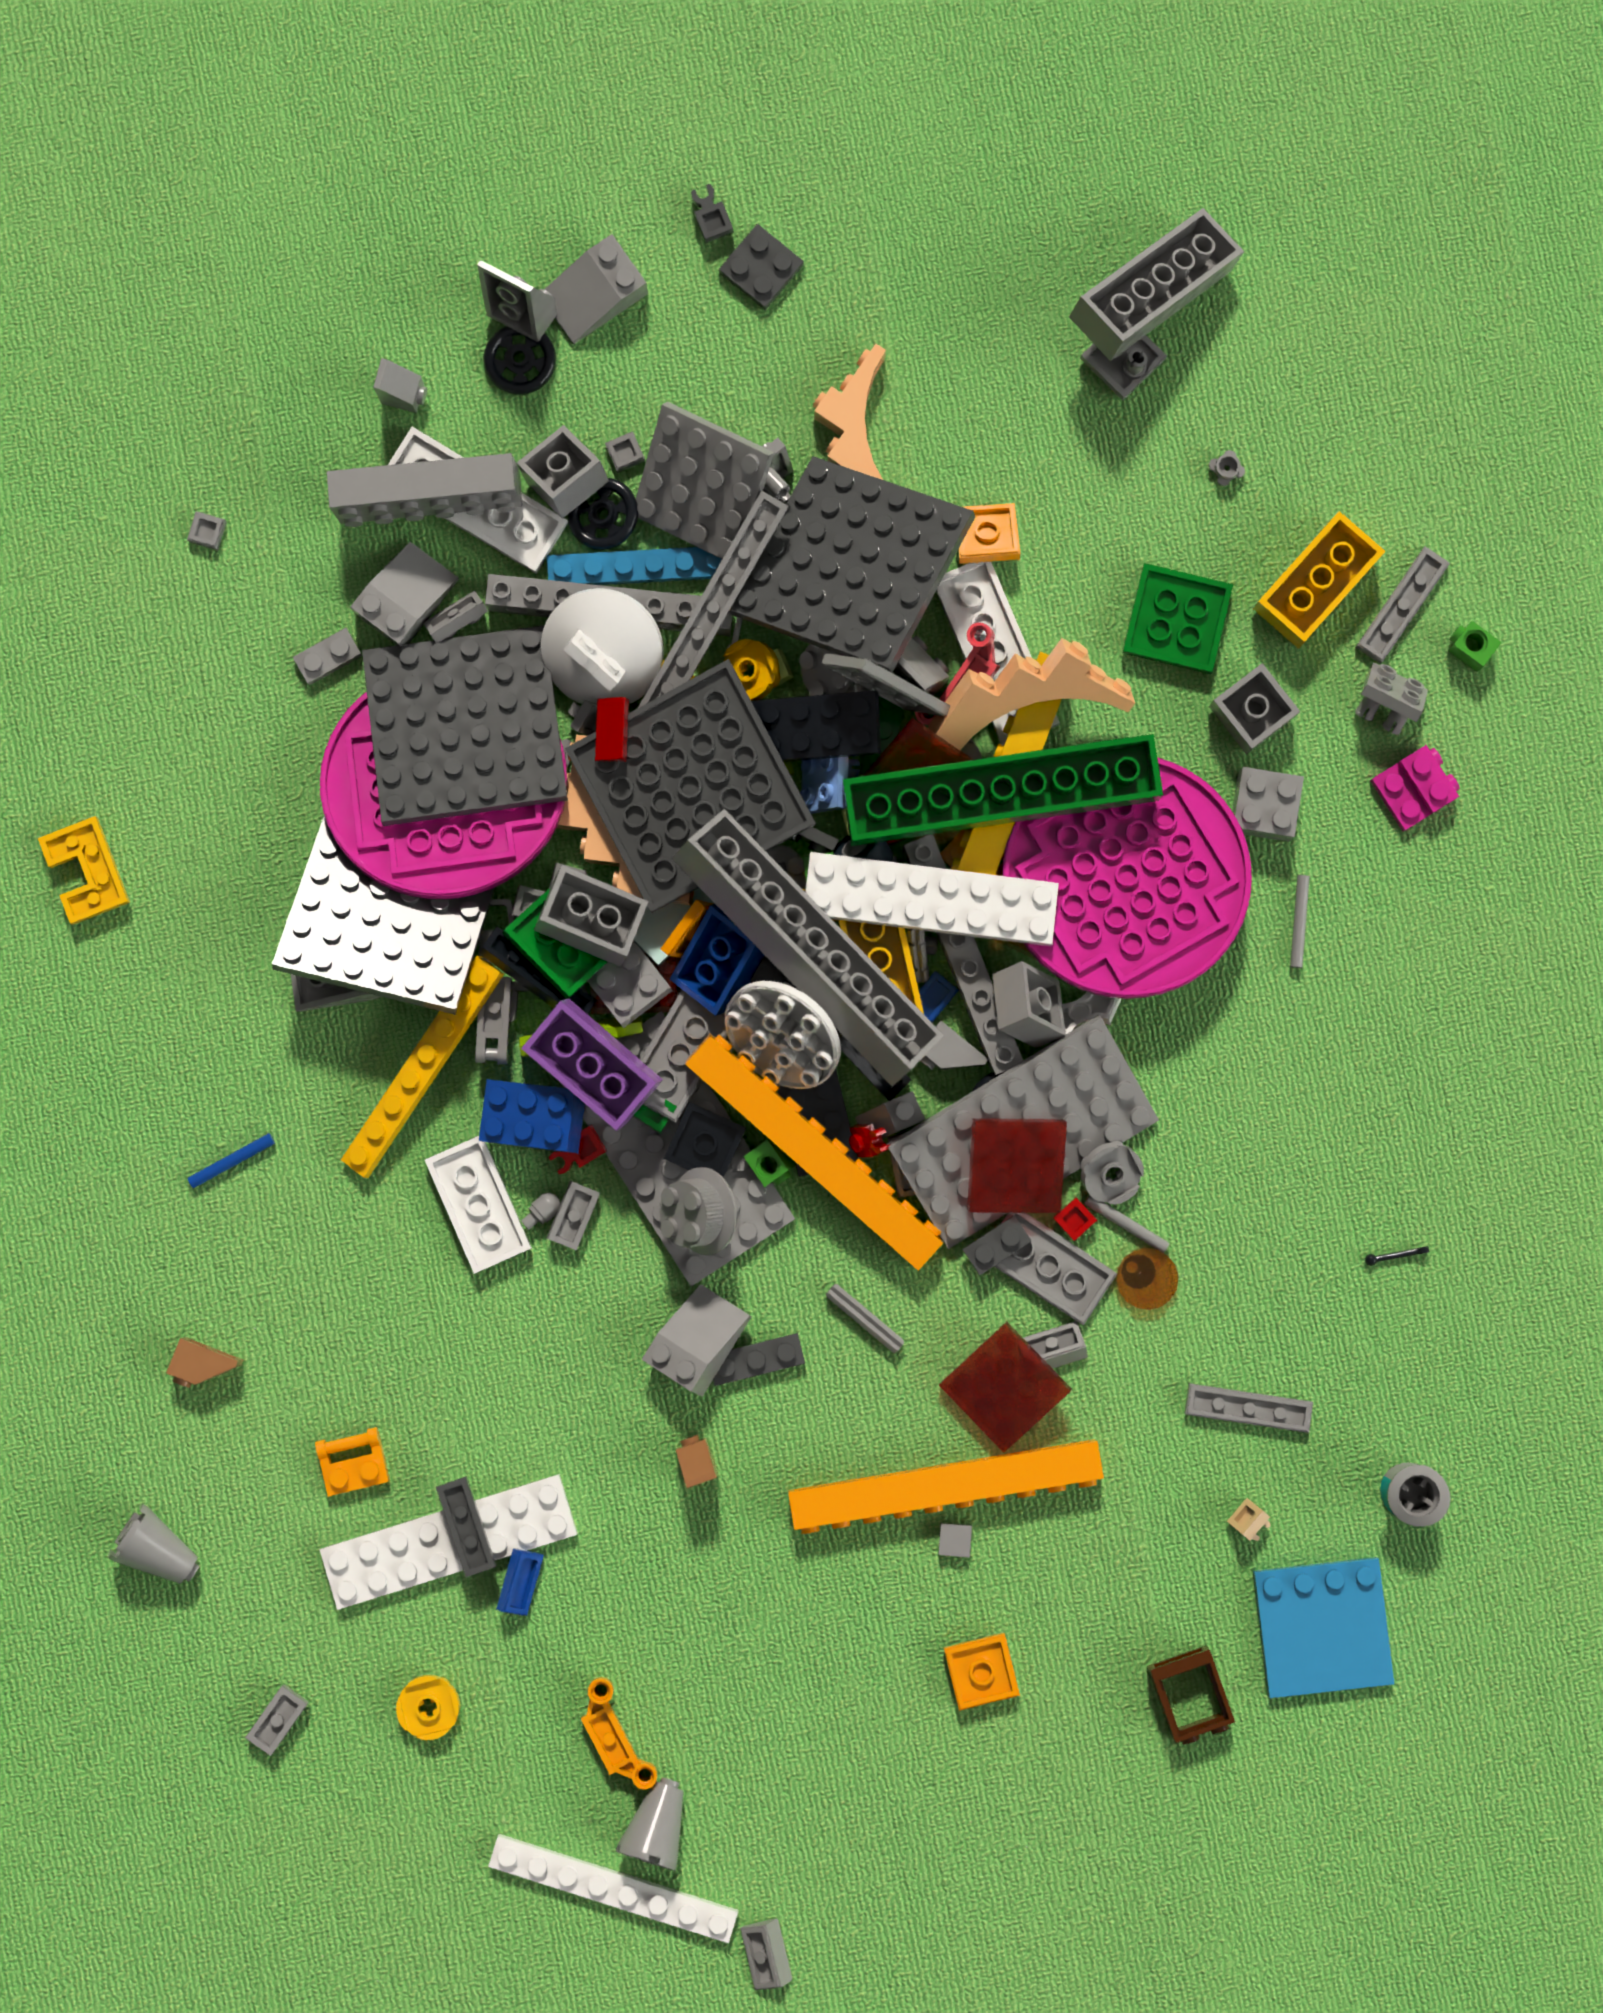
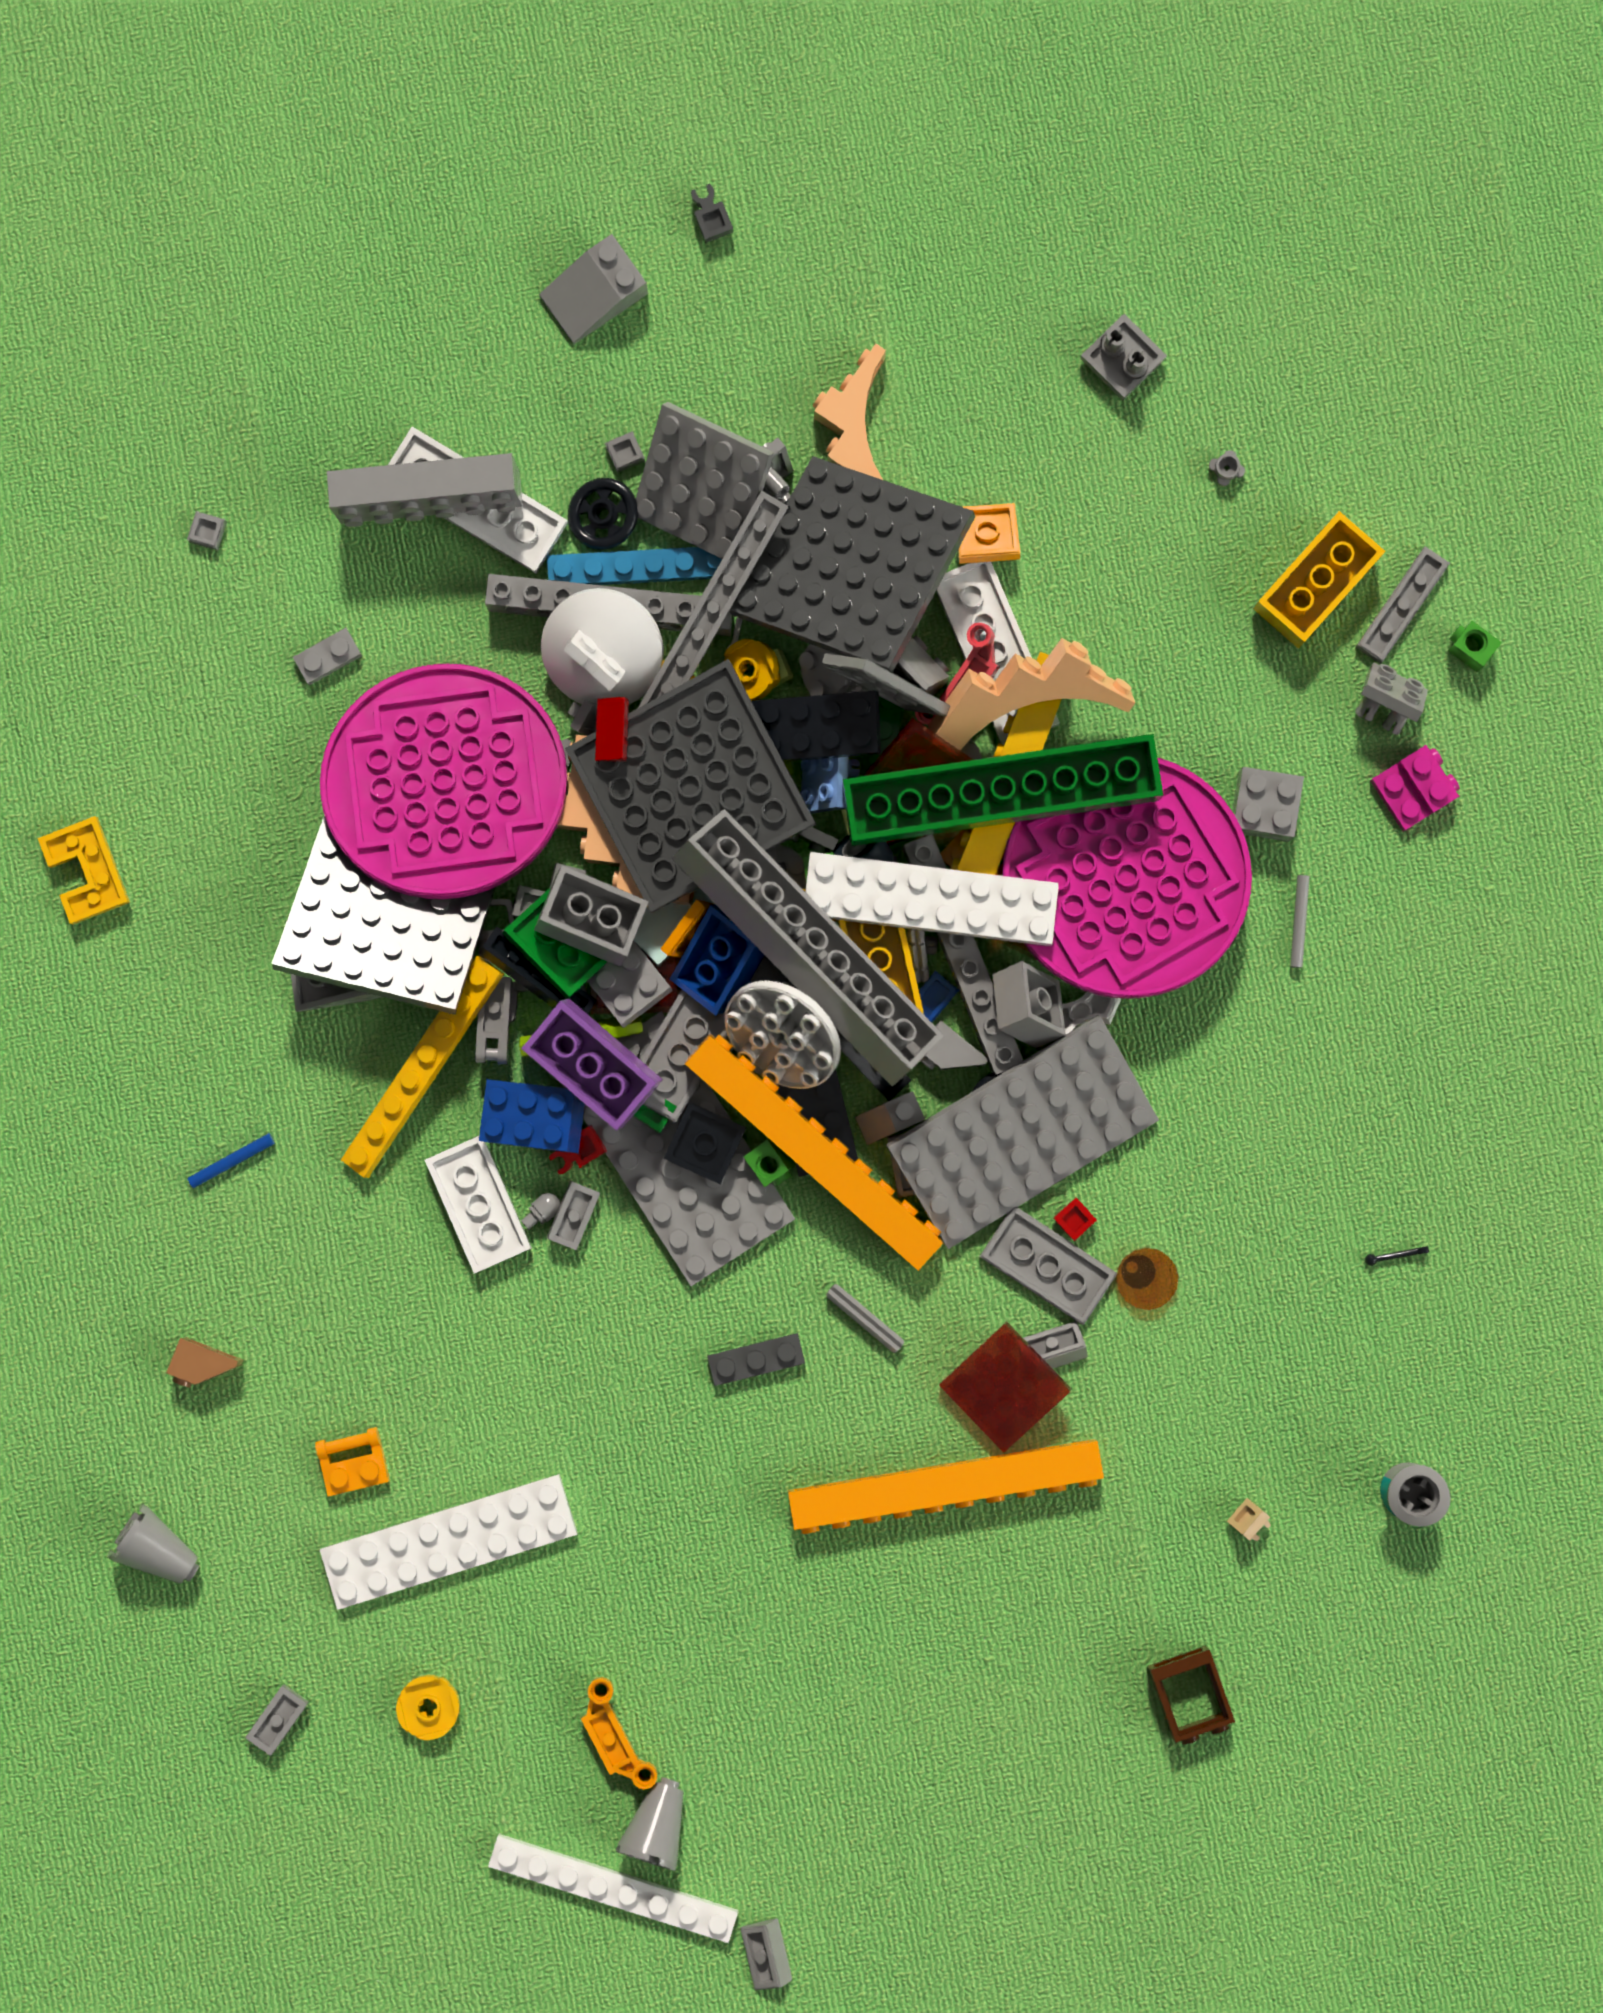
(399, 387): light grey slope -> none
(404, 594): light grey slope -> none
(456, 616): light grey plate -> none
(463, 726): dark grey plate -> none
(466, 1526): dark grey plate -> none
(515, 302): light grey slope -> none
(520, 384): black plate -> none
(520, 1582): blue tile -> none
(563, 471): light grey brick -> none
(696, 1461): medium nougat slope -> none
(697, 1340): light grey slope -> none
(699, 1211): light grey piece -> none
(761, 266): dark grey plate -> none
(867, 1140): red plate -> none
(955, 1540): light grey tile -> none
(981, 1671): light orange plate -> none
(996, 1245): dark grey plate -> none
(1016, 1165): clear red plate -> none
(1108, 1156): light grey plate -> none
(1127, 1224): light grey bar -> none
(1156, 284): light grey brick -> none
(1177, 618): green plate -> none
(1248, 1408): light grey tile -> none
(1254, 708): light grey brick -> none
(1323, 1627): dark azure plate -> none

